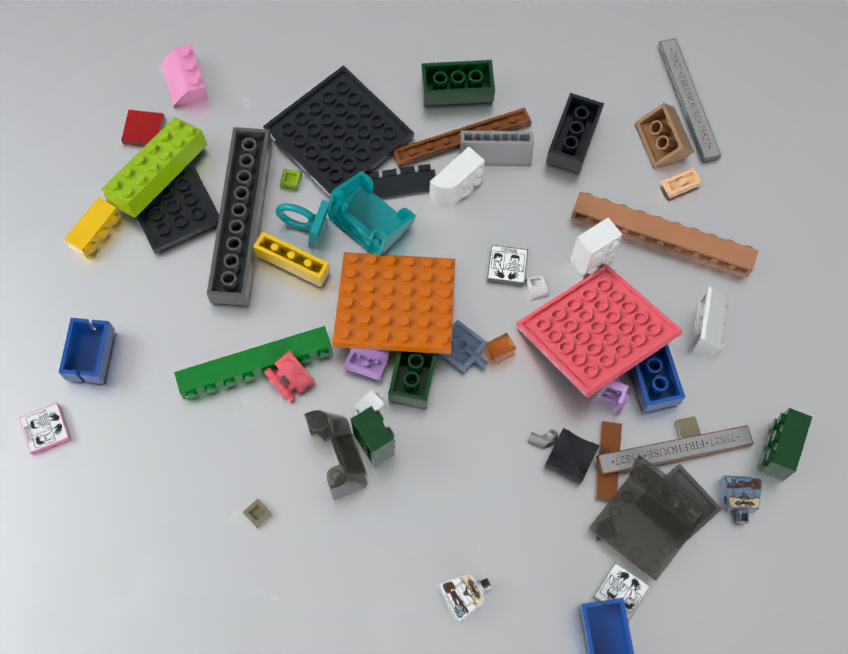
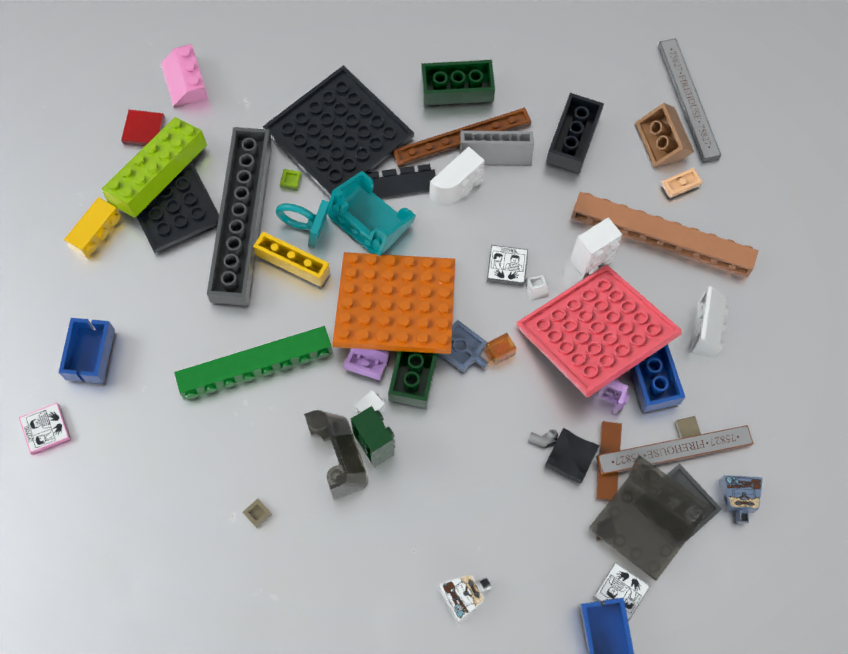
(294, 371): coral plate -> none
(785, 444): dark green brick -> none

